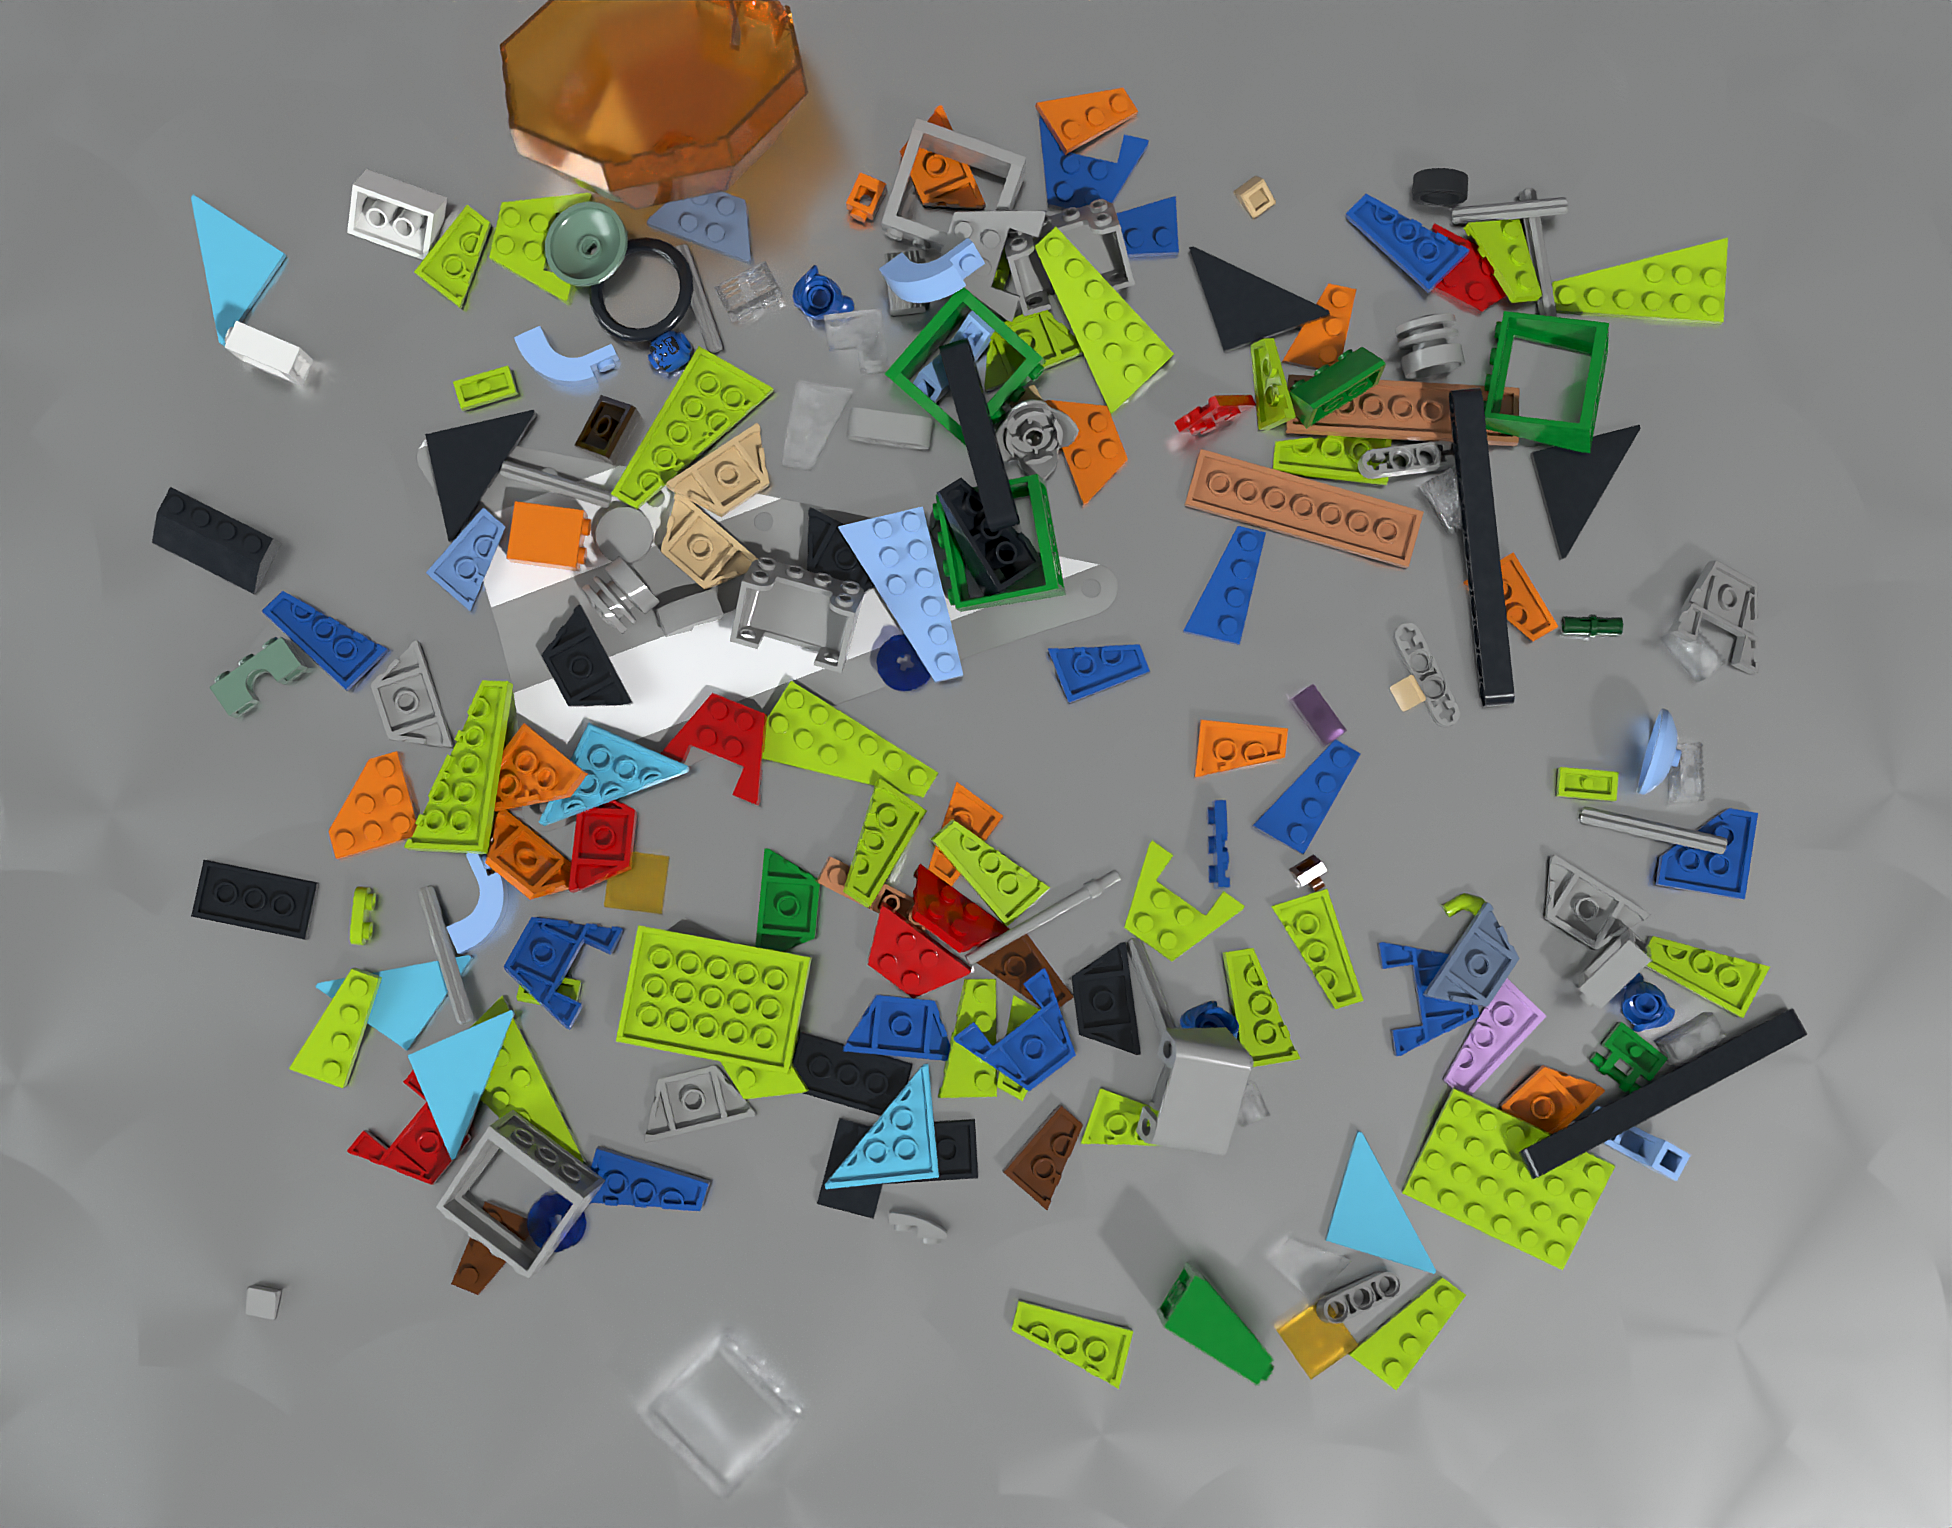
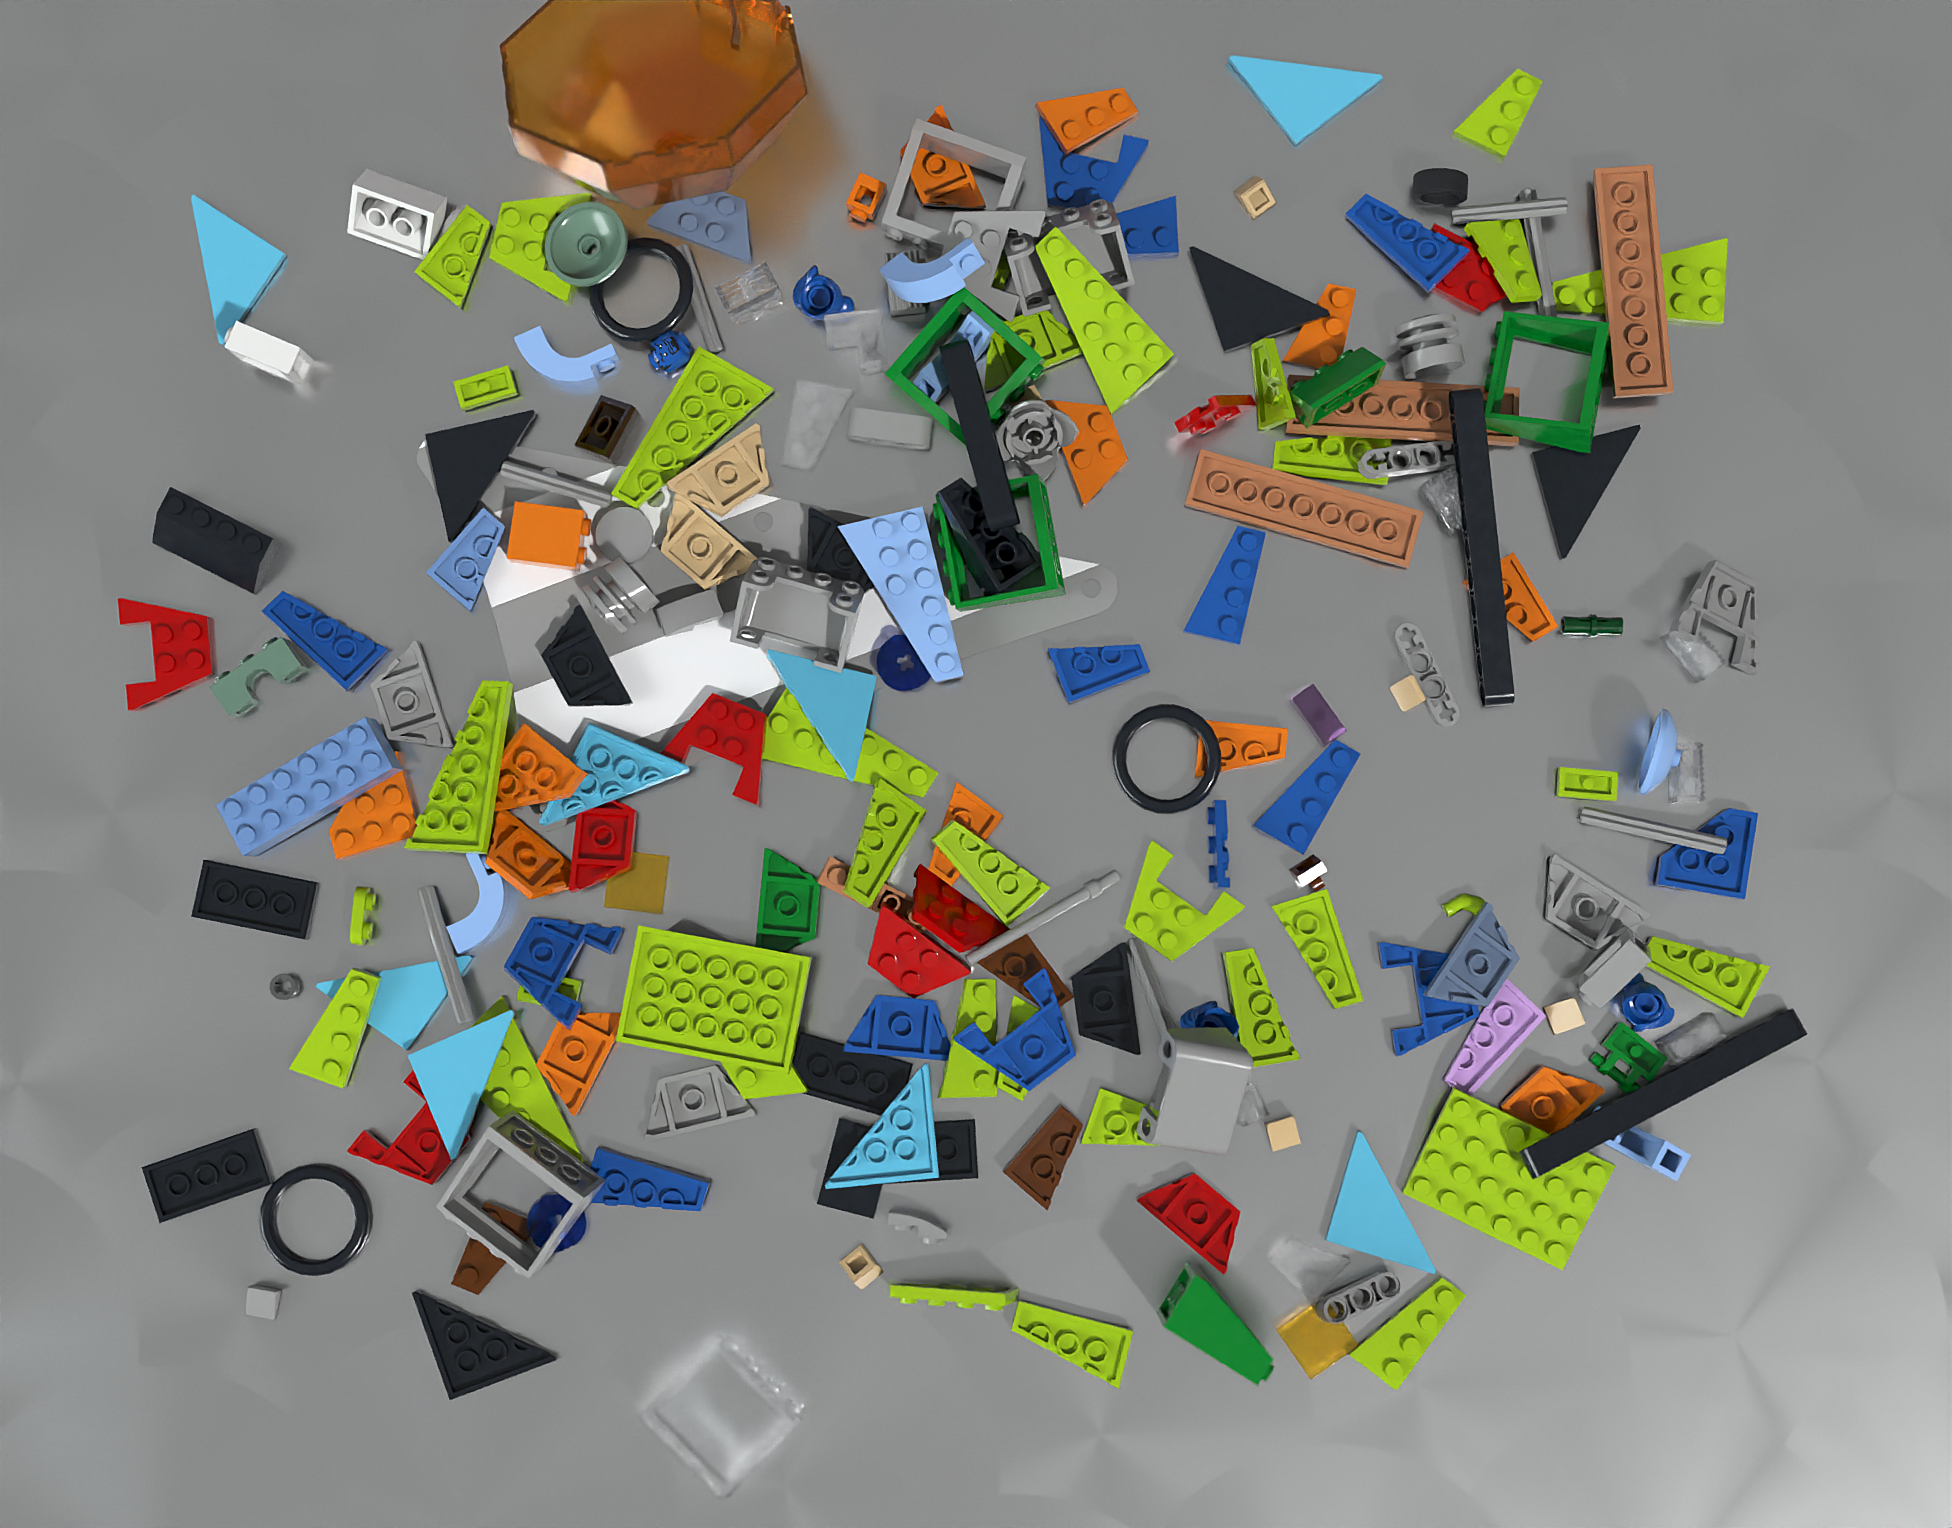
(179, 650): none -> red wing
(207, 1175): none -> black tile
(285, 978): none -> dark grey bush
(309, 787): none -> medium blue brick
(359, 1235): none -> black wedge
(474, 1351): none -> black tile
(576, 1056): none -> orange wing
(832, 703): none -> medium azure tile
(861, 1267): none -> tan slope
(910, 1292): none -> lime wing
(1196, 1216): none -> red wing
(1212, 770): none -> black wedge
(1282, 1133): none -> tan slope
(1302, 95): none -> medium azure tile
(1500, 115): none -> lime wing
(1564, 1015): none -> tan slope
(1633, 281): none -> nougat plate

